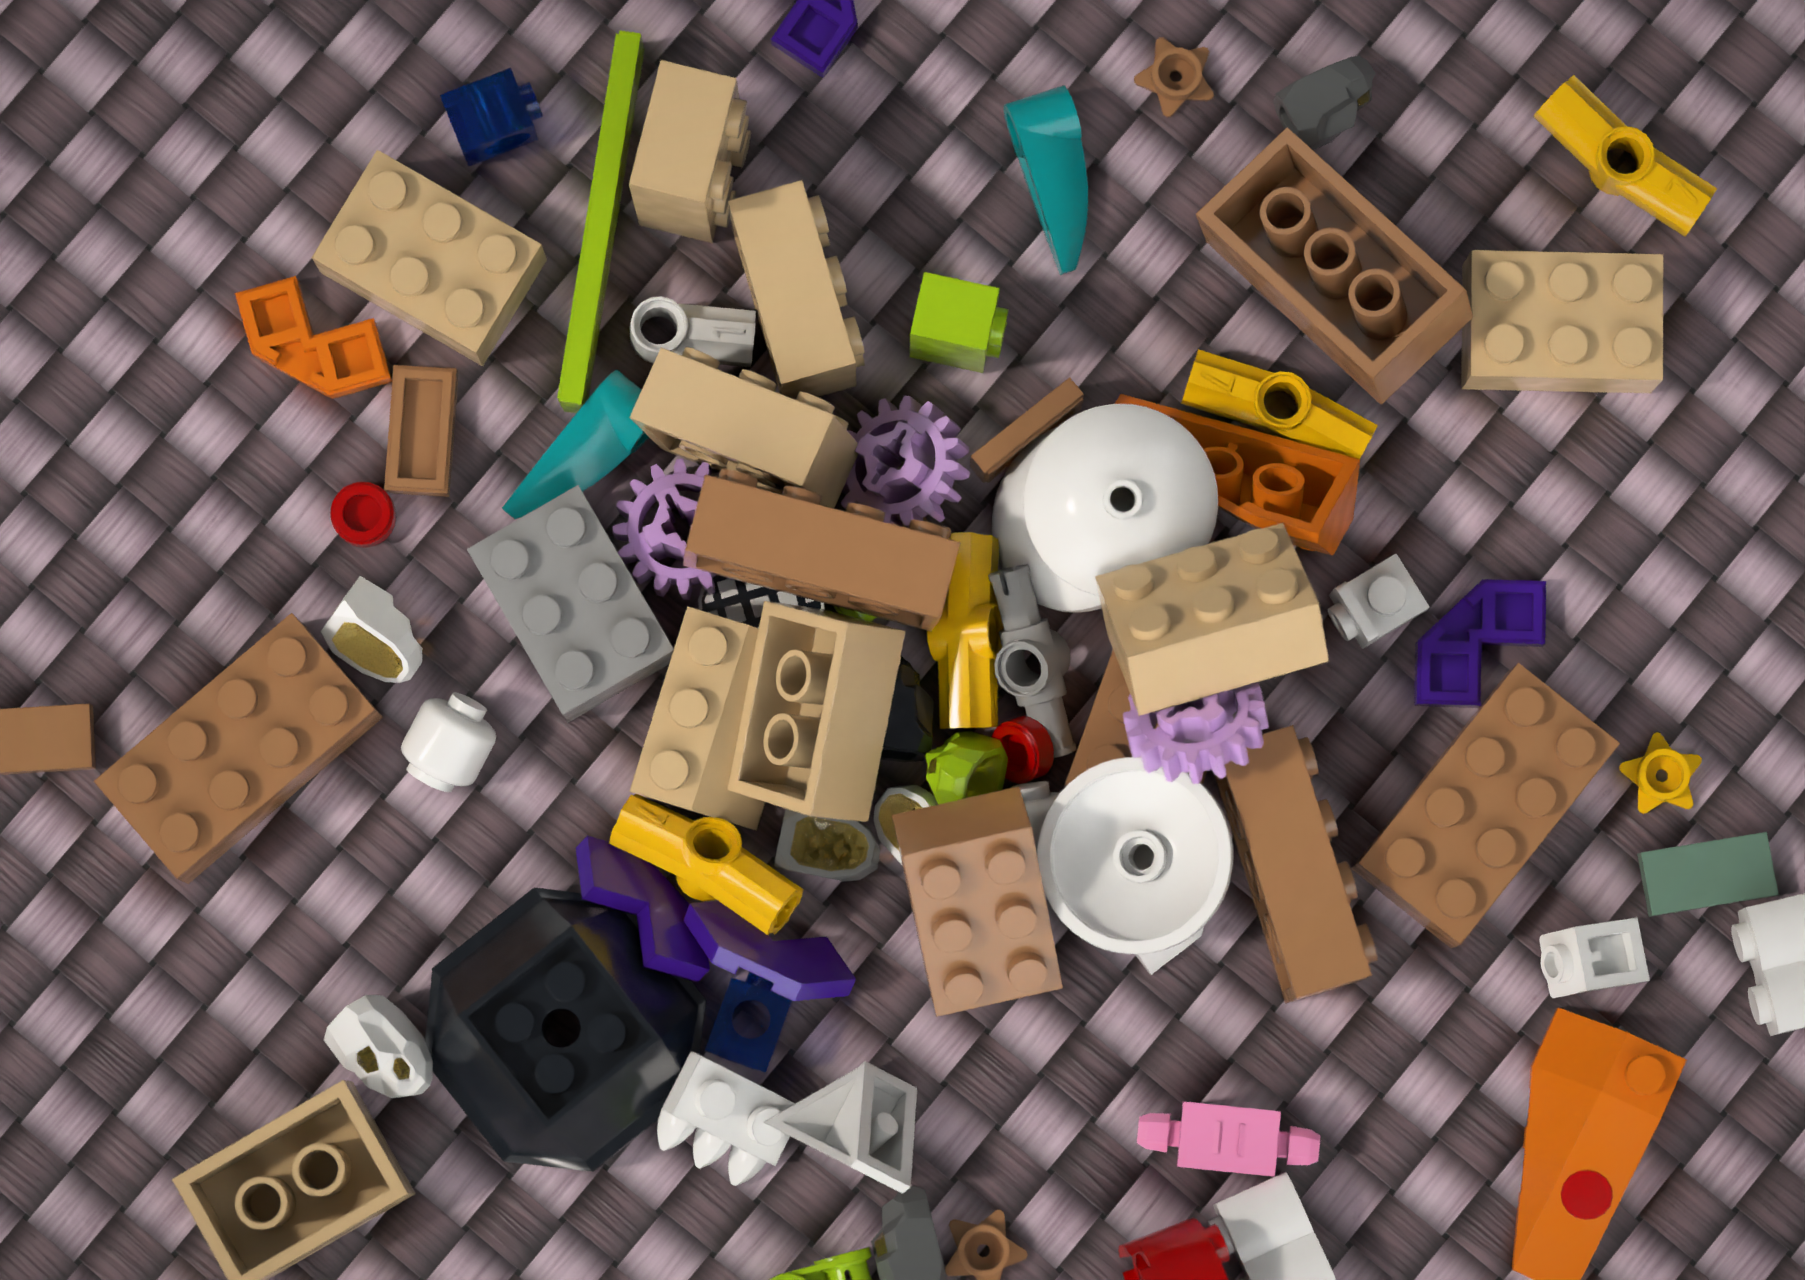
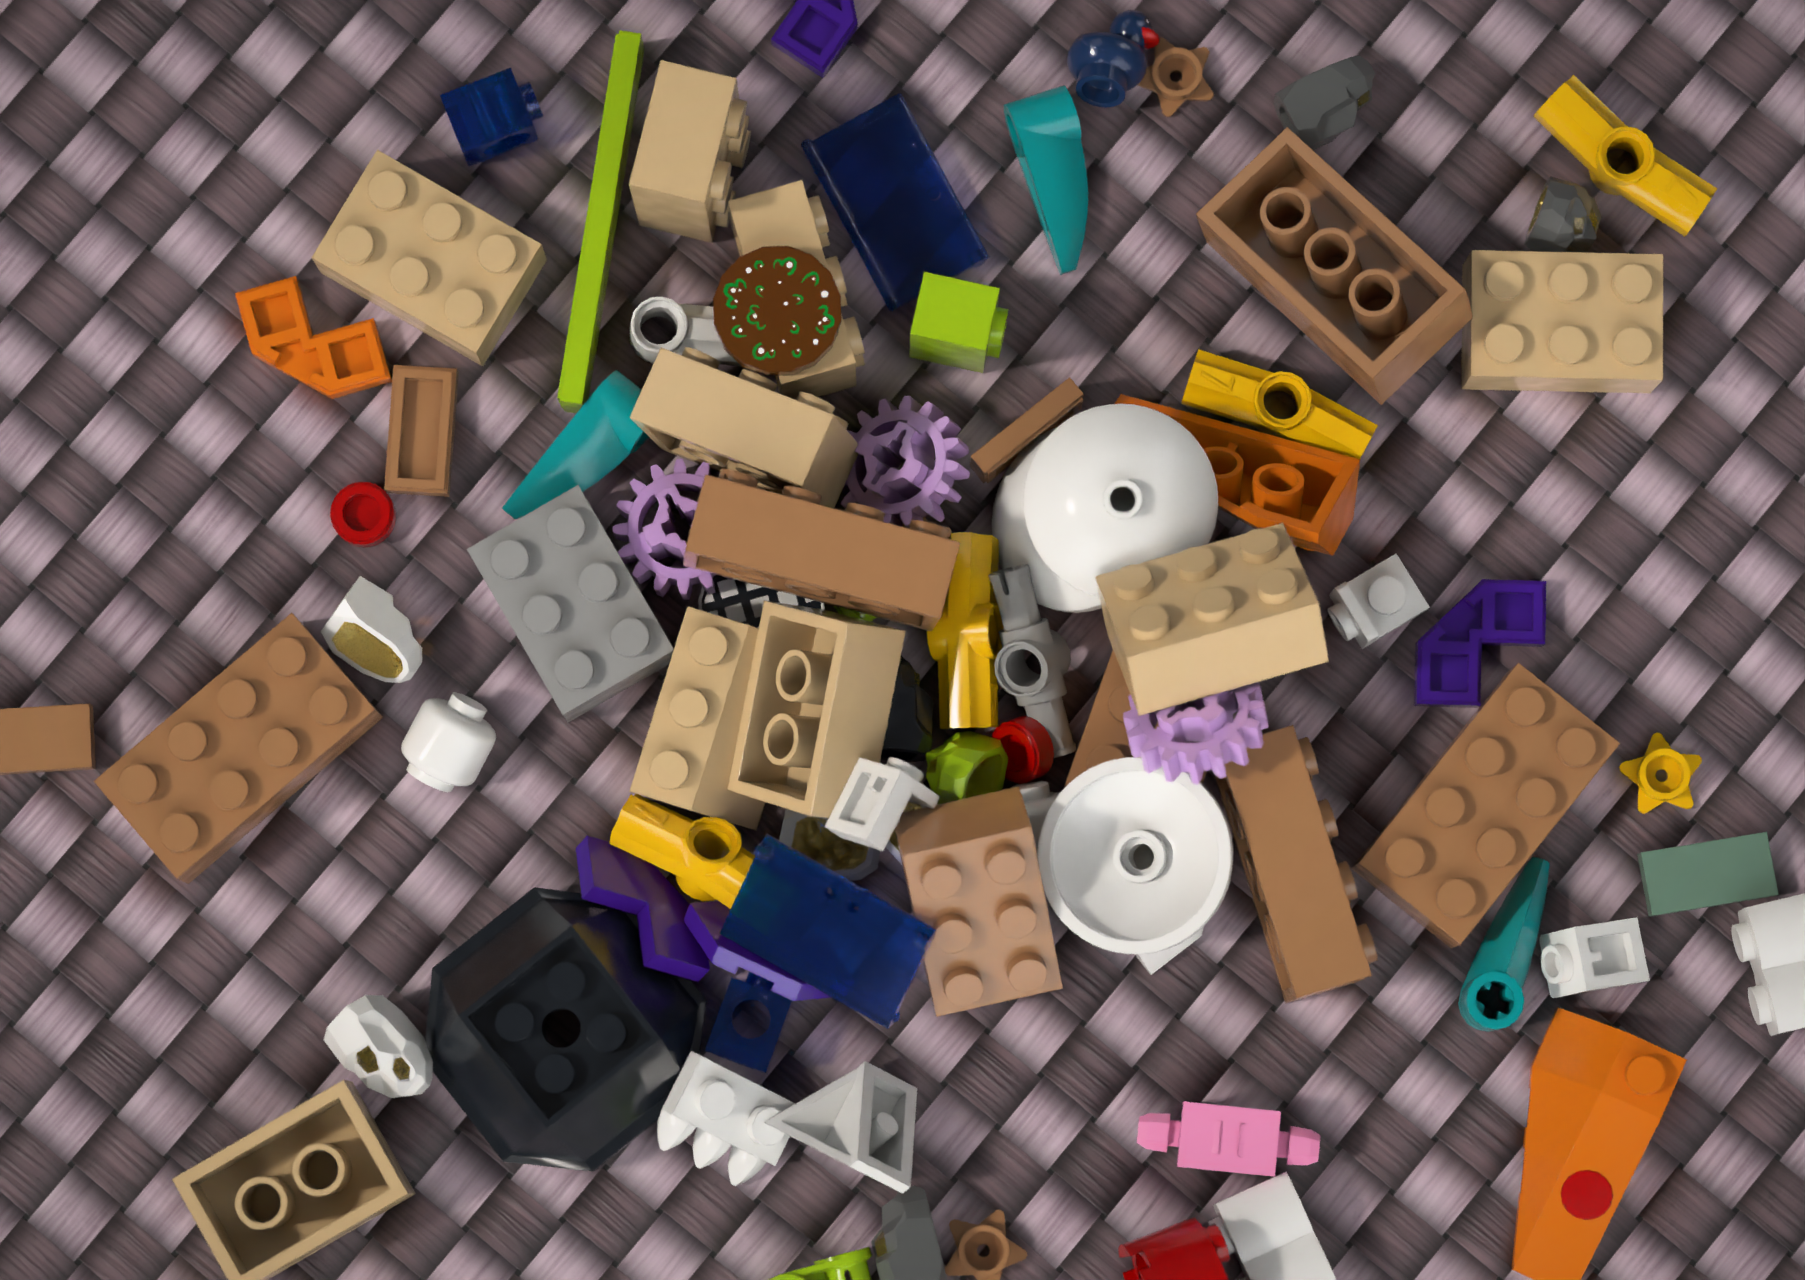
(777, 310): none -> reddish brown tile
(846, 952): none -> clear blue door
(876, 799): none -> white bracket
(881, 187): none -> clear blue door
(1112, 61): none -> dark blue animal
(1507, 950): none -> teal piece
(1563, 219): none -> dark grey rock

